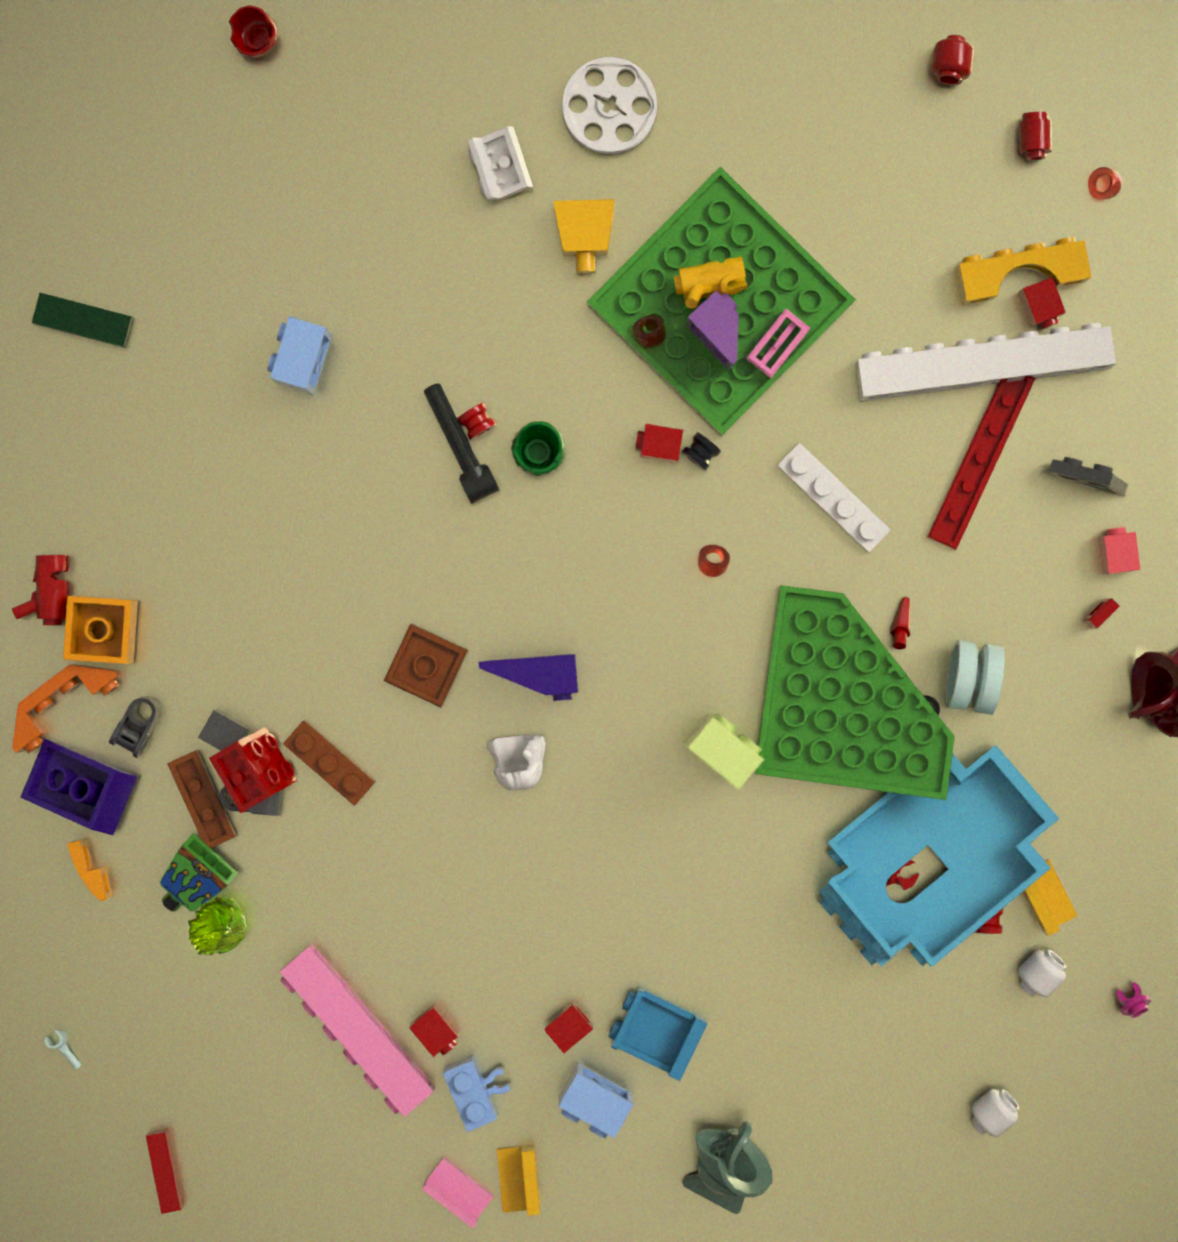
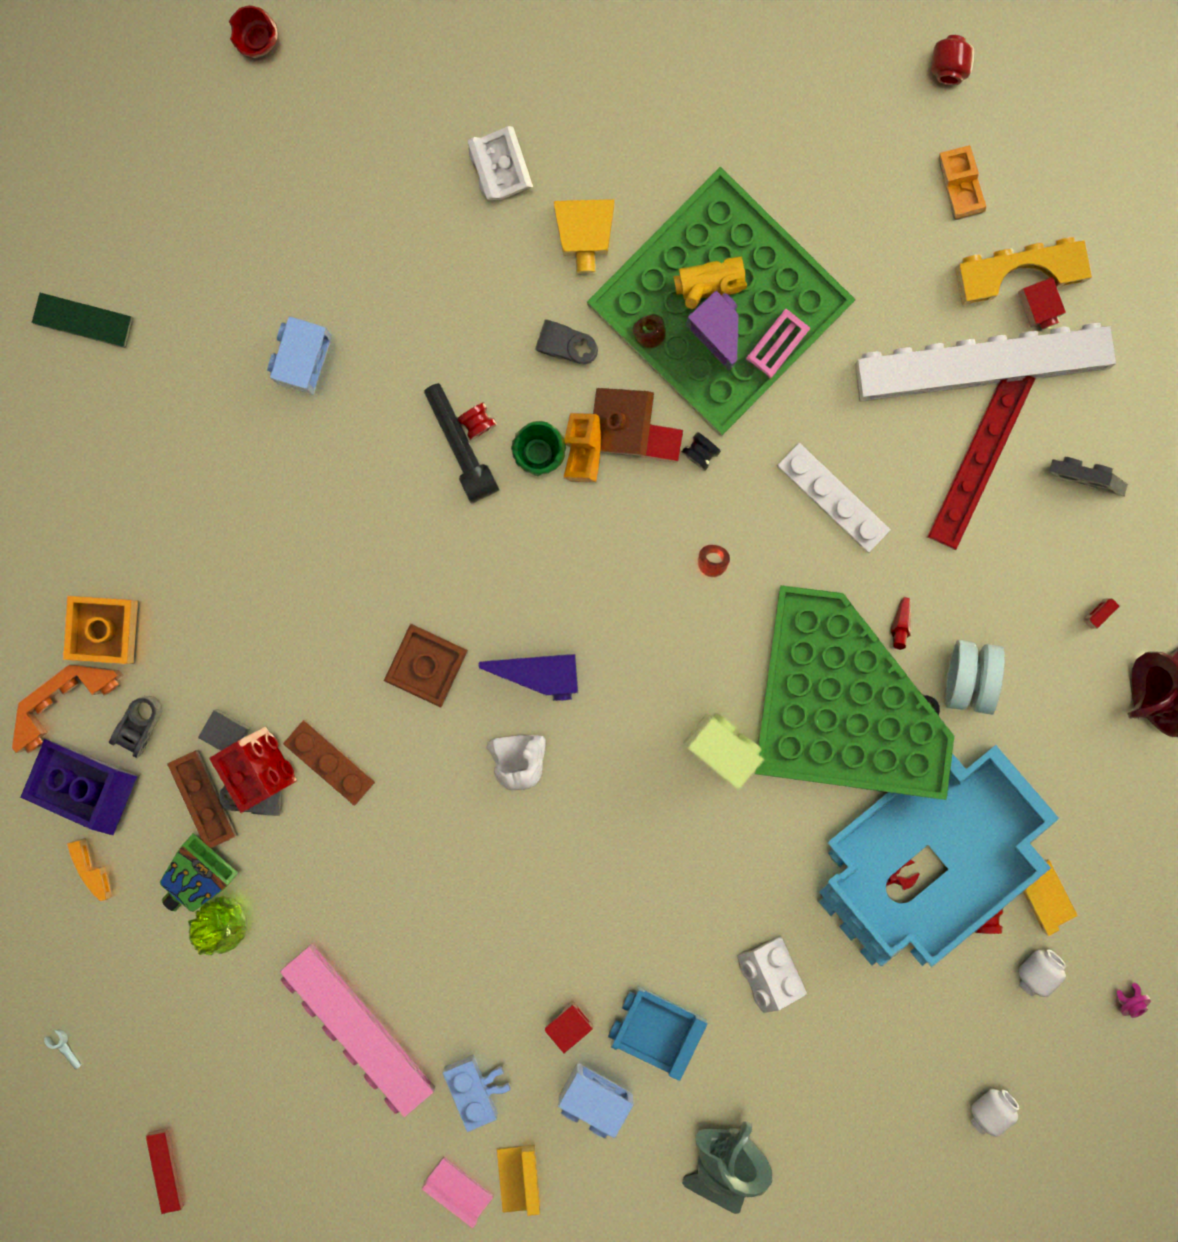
(50, 593): red piece -> none
(435, 1031): red brick -> none
(561, 341): none -> dark grey piece
(584, 440): none -> light orange slope
(608, 89): white wedge -> none
(624, 420): none -> dark orange plate
(772, 975): none -> white bracket
(962, 182): none -> light orange slope
(1035, 135): red brick -> none
(1115, 183): clear red piece -> none
(1119, 551): coral brick -> none

